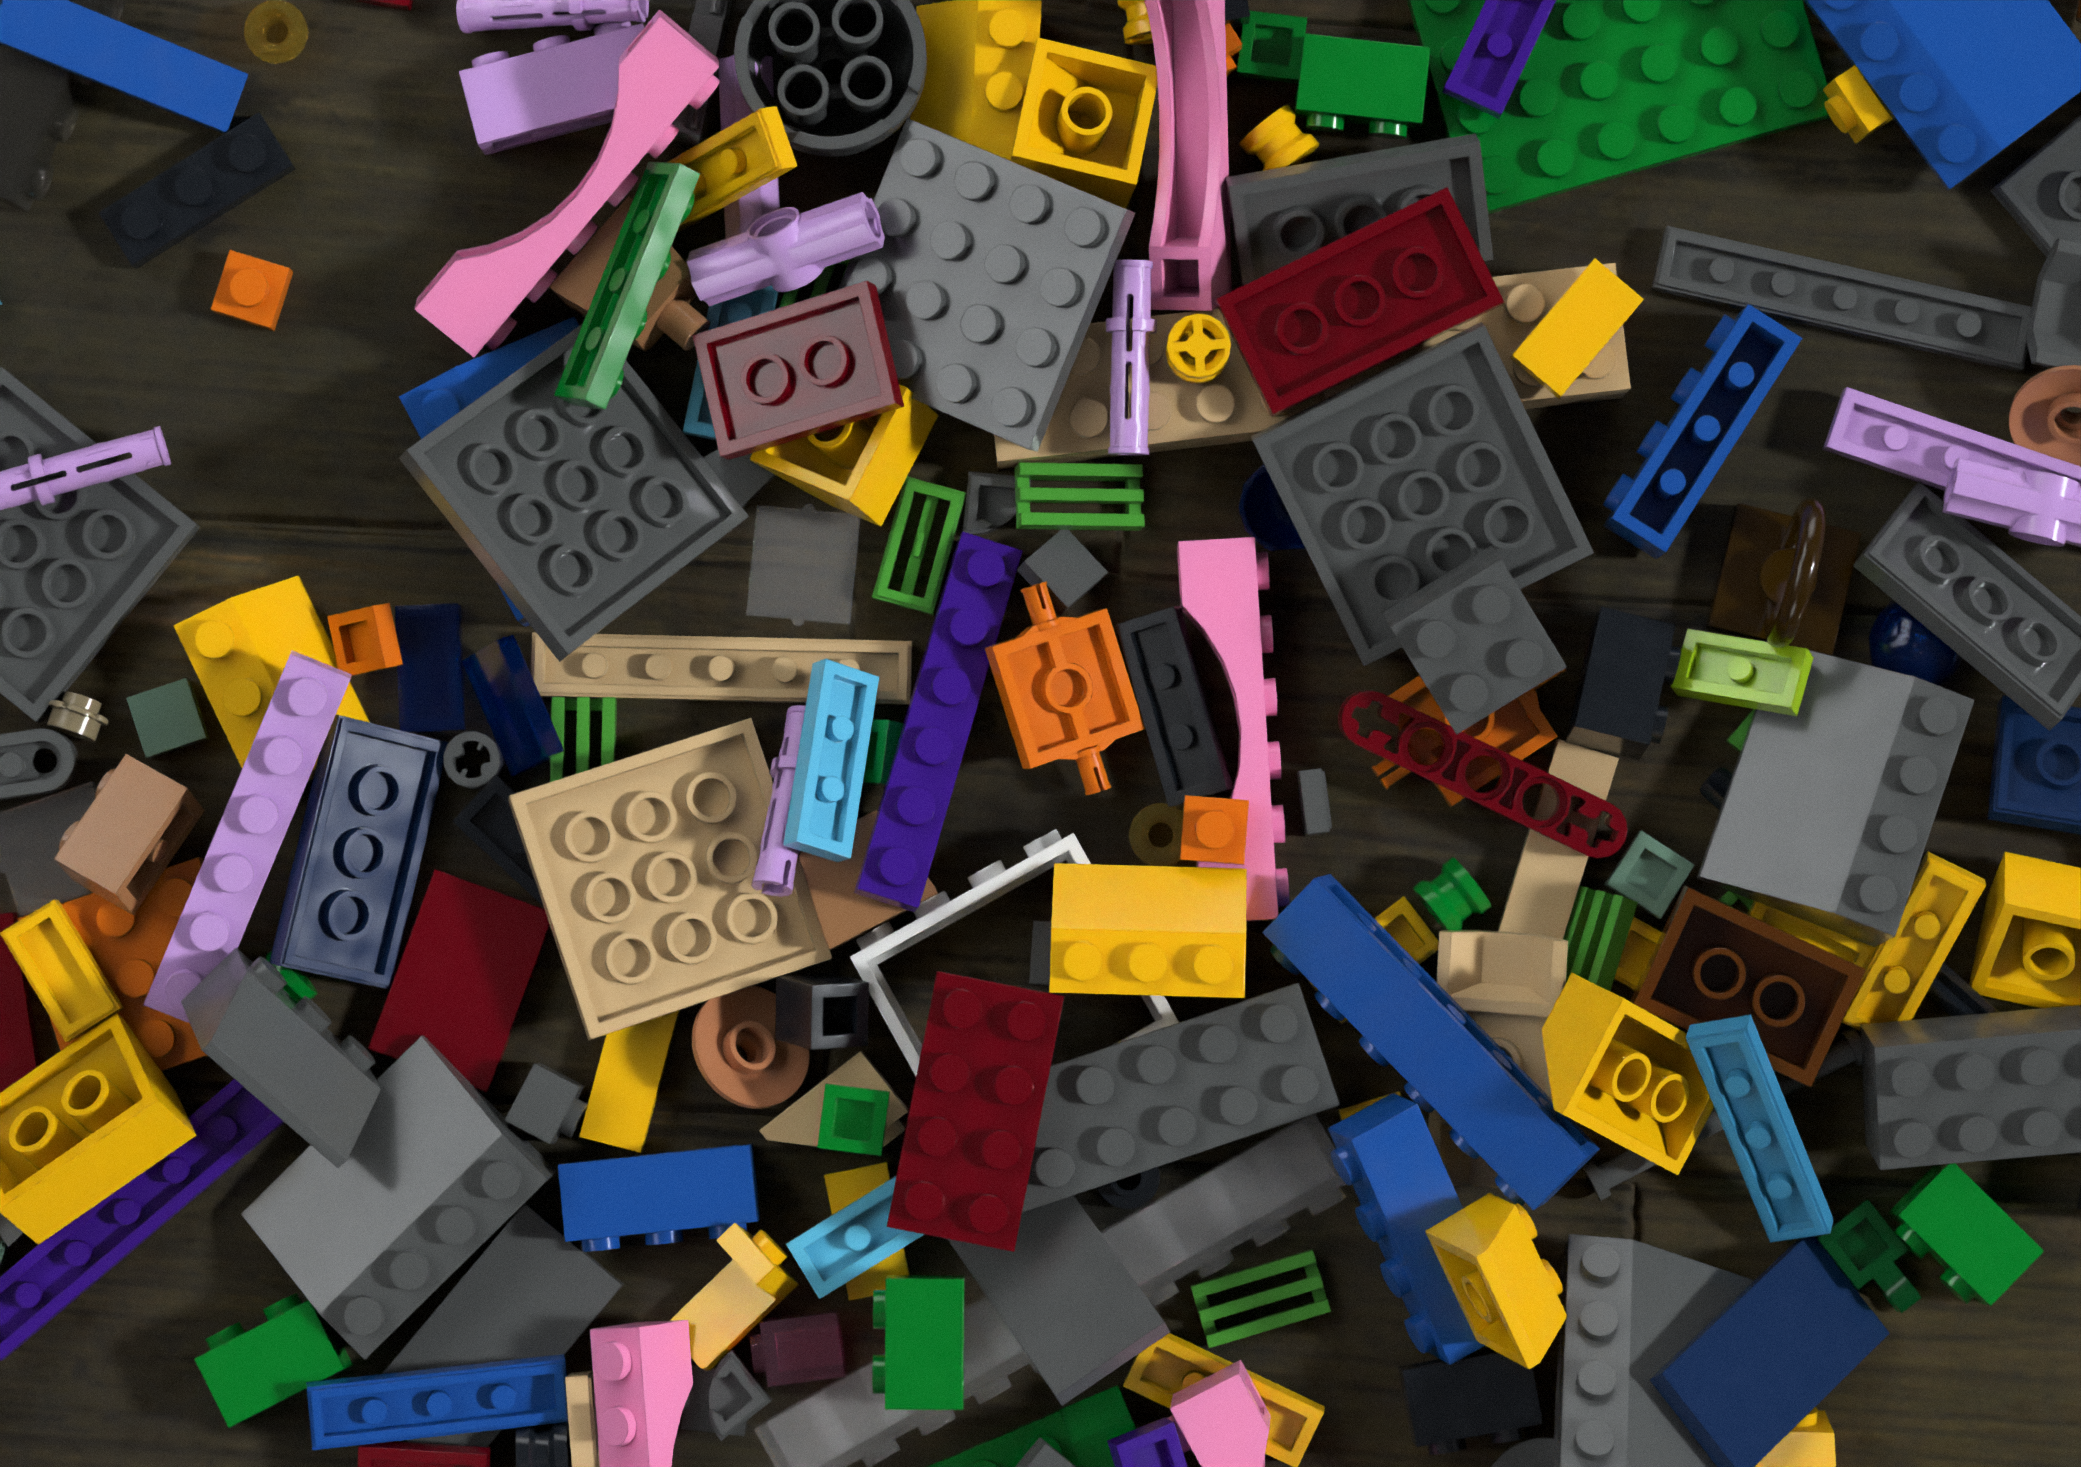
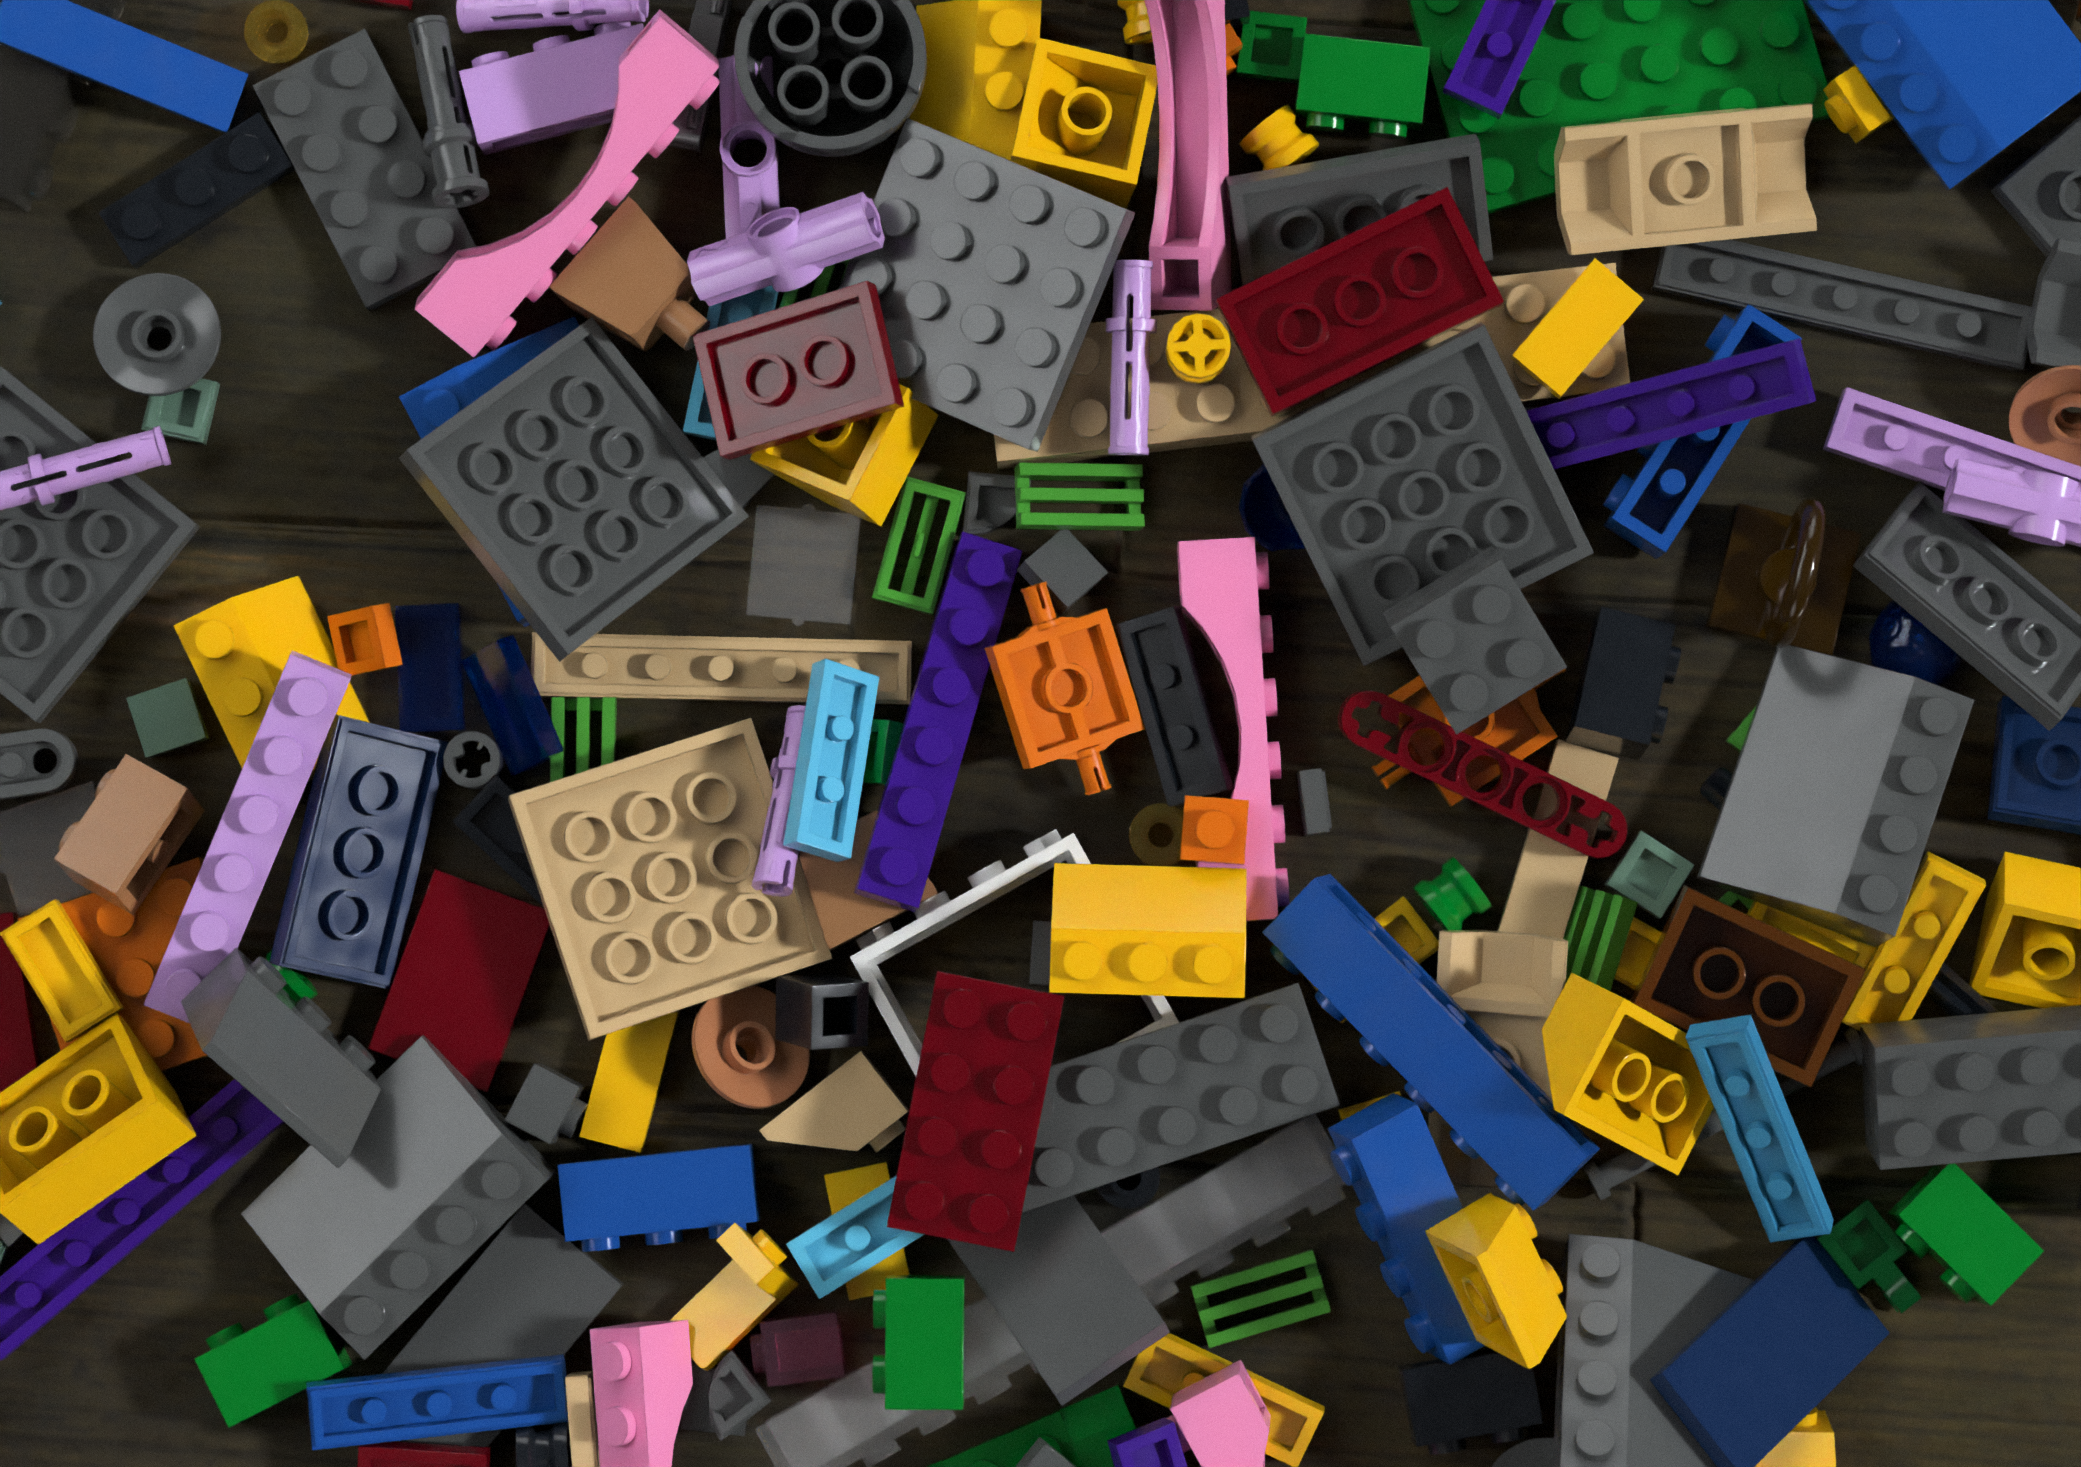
(76, 716): dark tan plate -> none
(150, 307): none -> dark grey dish
(185, 413): none -> sand green tile
(252, 290): orange plate -> none
(363, 168): none -> dark grey plate
(449, 138): none -> dark grey pin
(627, 284): green plate -> none
(737, 162): yellow tile -> none
(853, 1119): green plate -> none
(1674, 404): none -> dark purple plate
(1683, 179): none -> tan piece
(1742, 672): lime plate -> none

